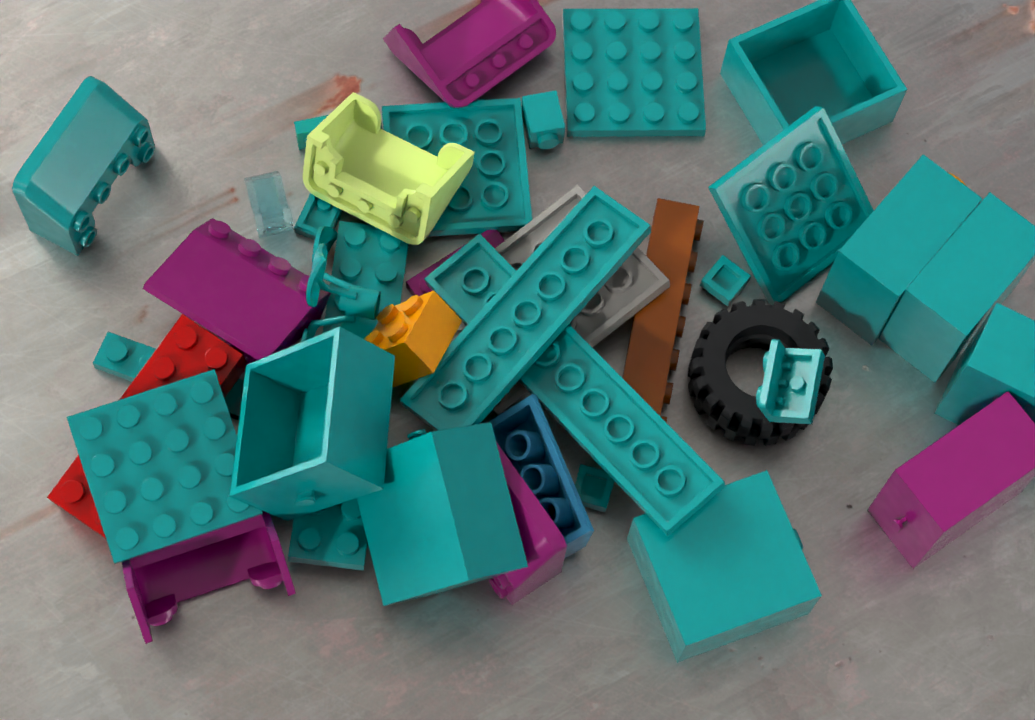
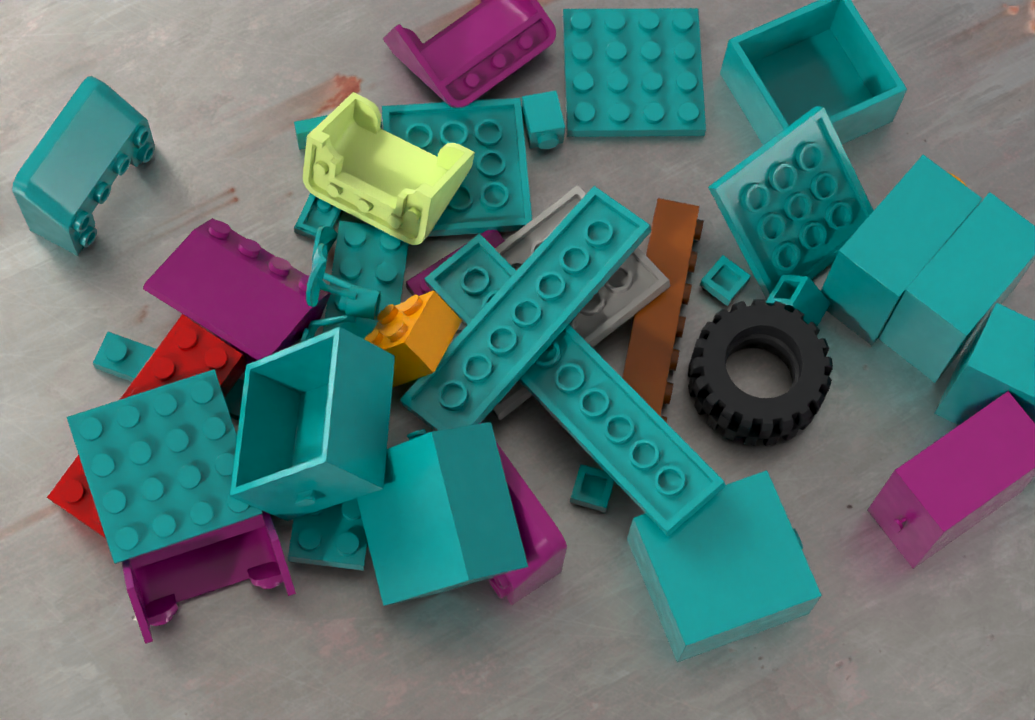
(269, 204): clear light blue brick -> none
(534, 453): dark azure slope -> none
(790, 383): teal bracket -> none
(800, 294): none -> teal brick

